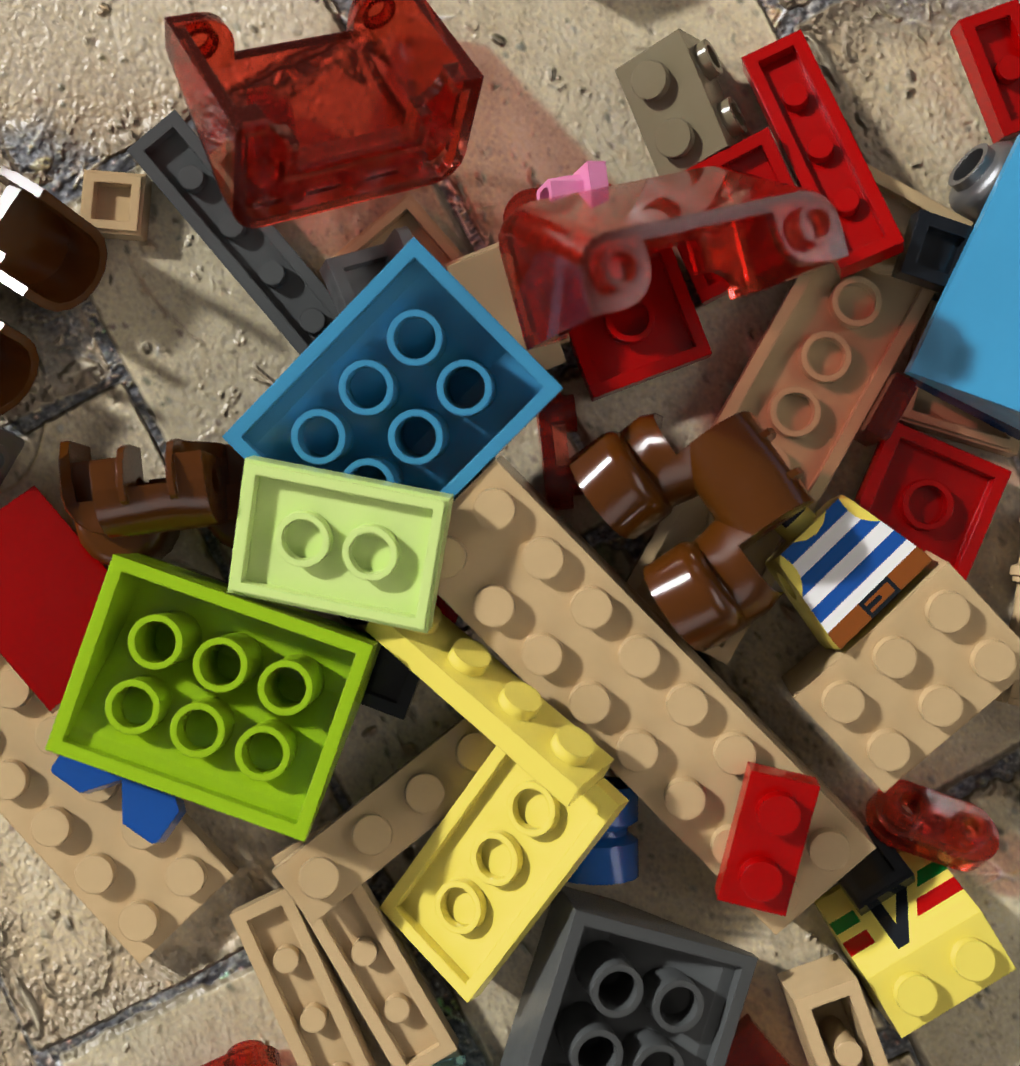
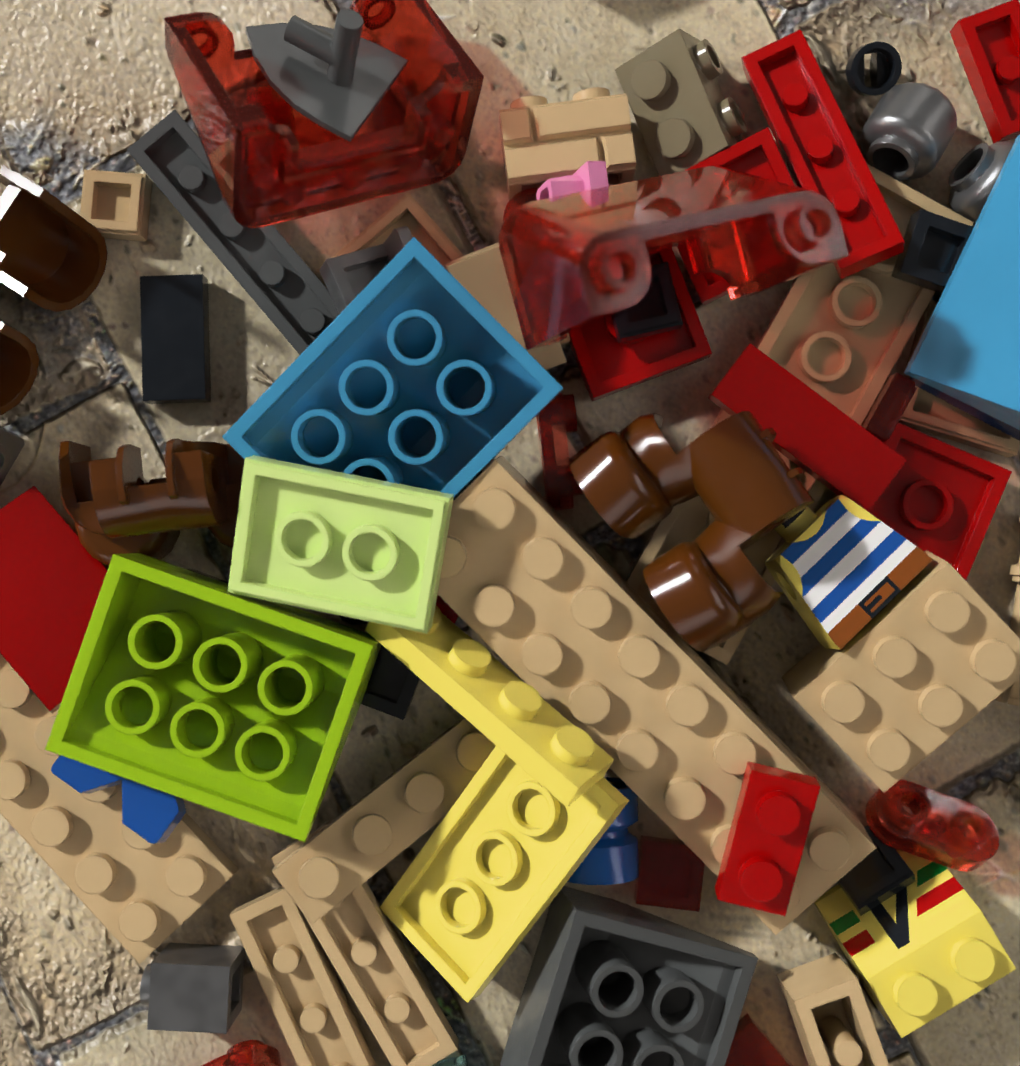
(175, 339): none -> black tile
(194, 988): none -> flat silver brick
(325, 70): none -> dark grey shield
(559, 137): none -> tan brick
(654, 313): none -> black tile
(668, 875): none -> clear red tile
(809, 428): none -> red tile
(884, 69): none -> black hinge
(908, 131): none -> flat silver head

